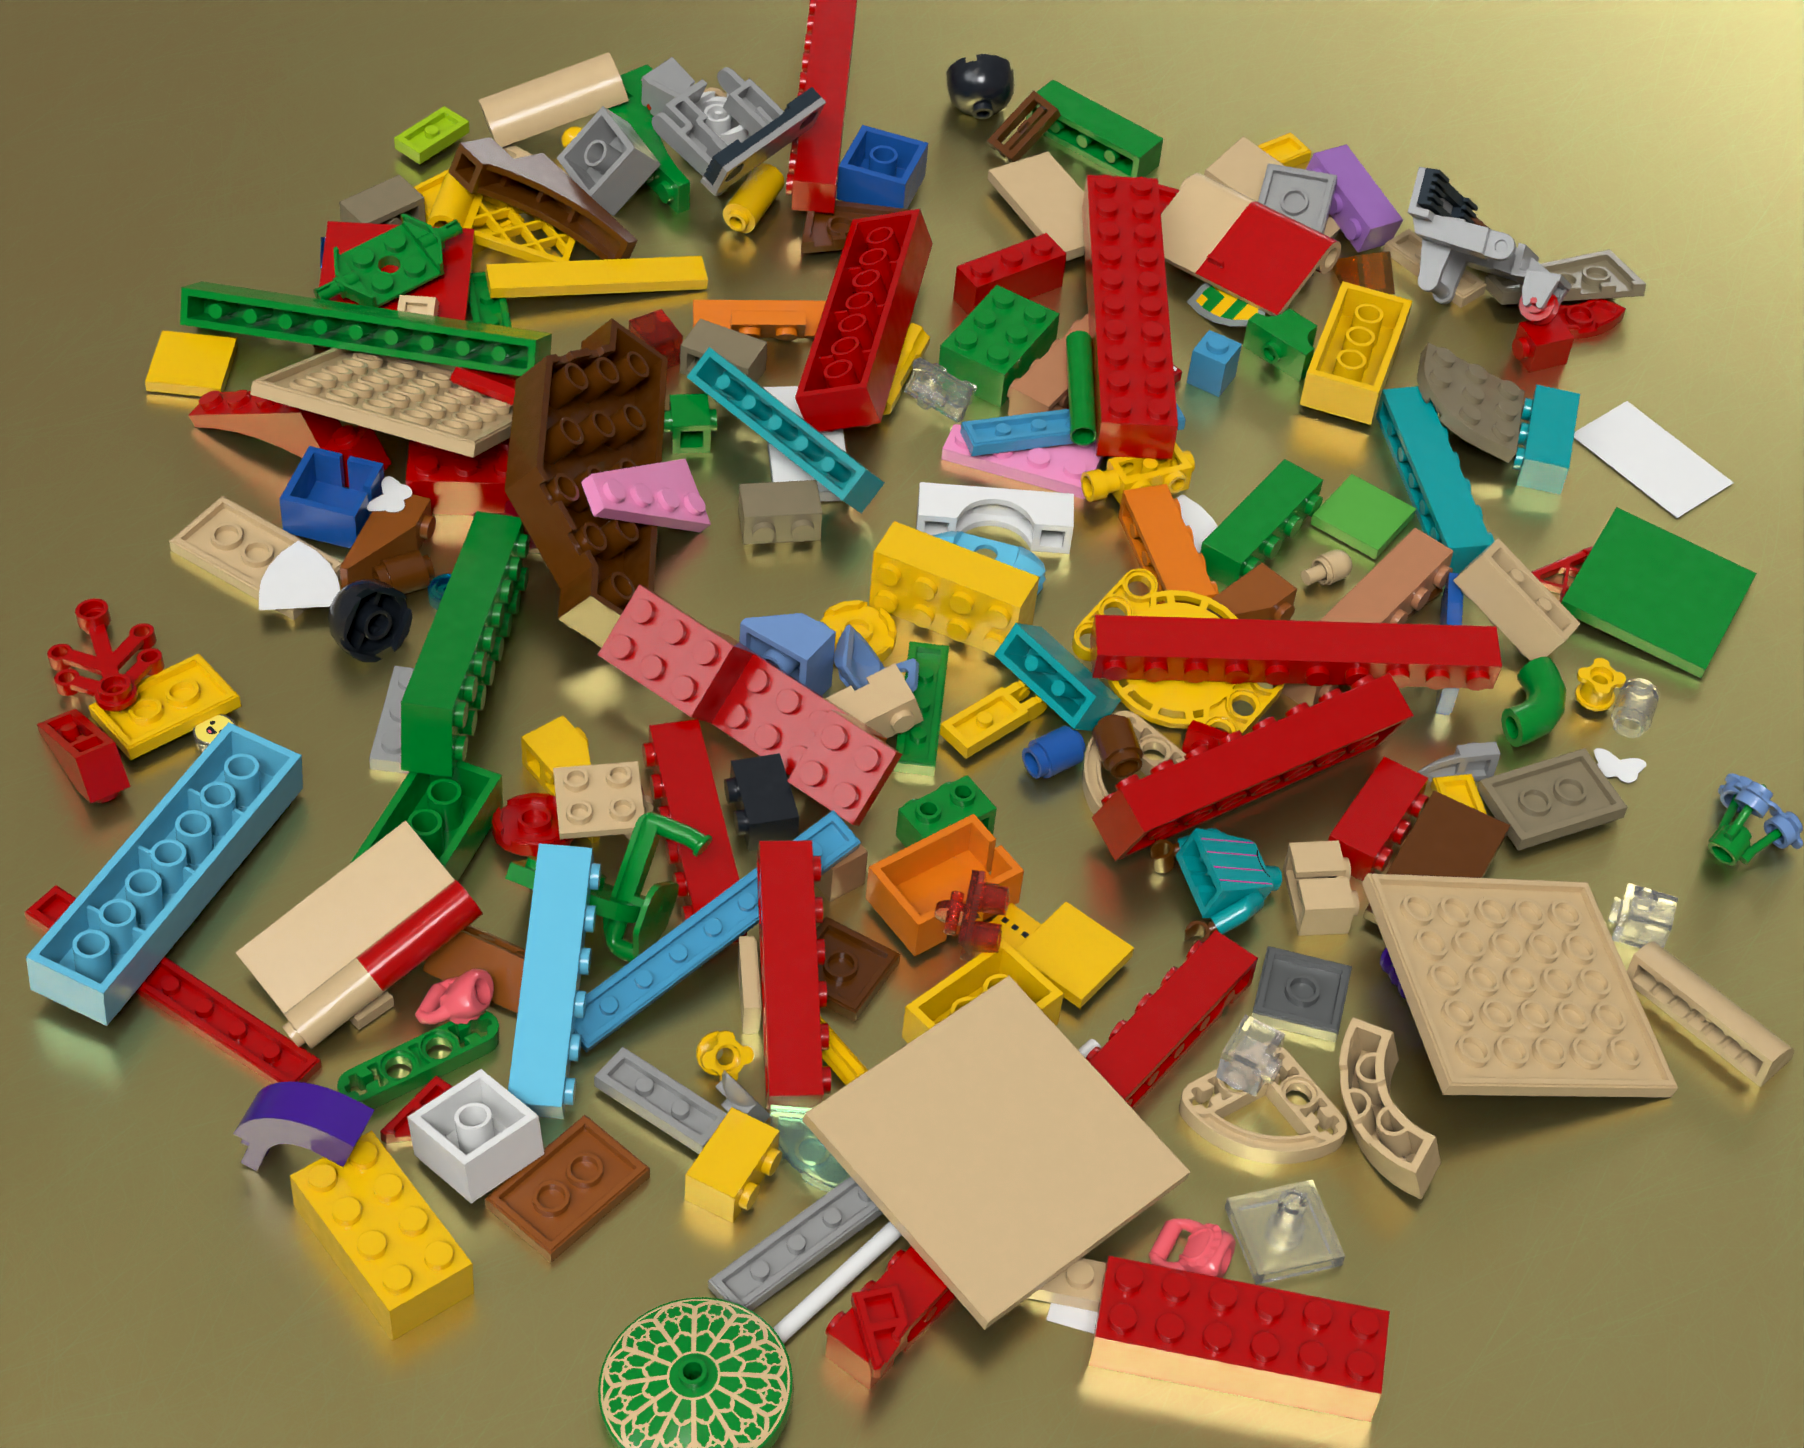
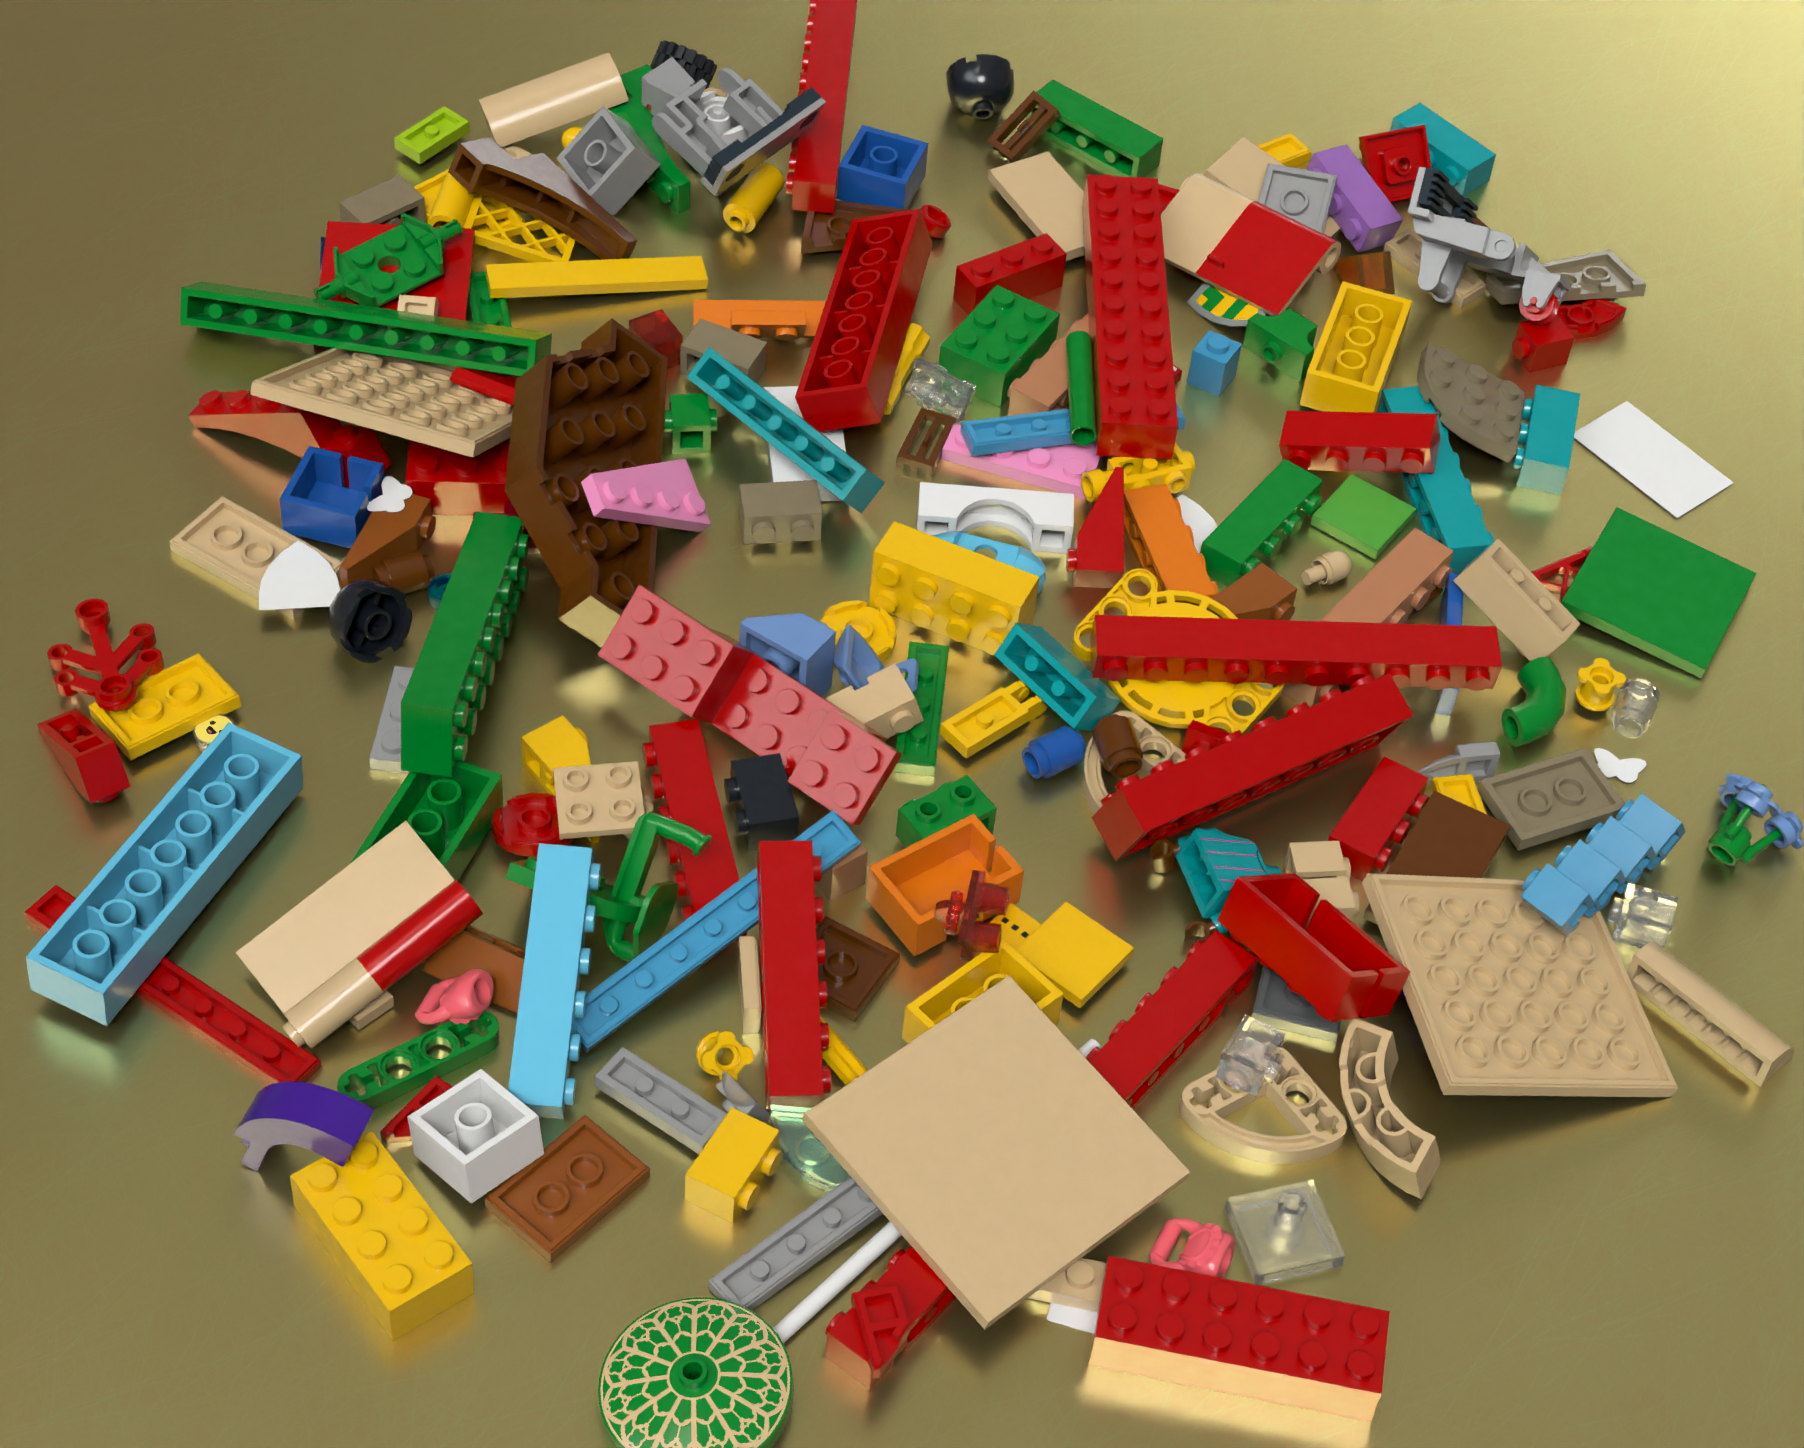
(191, 363): yellow tile -> none
(693, 63): none -> black tyre
(919, 462): none -> reddish brown tile
(936, 221): none -> red tile
(1099, 545): none -> red slope
(1328, 963): none -> red piece
(1361, 441): none -> red brick
(1394, 159): none -> red piece
(1450, 149): none -> teal brick
(1611, 860): none -> dark azure brick

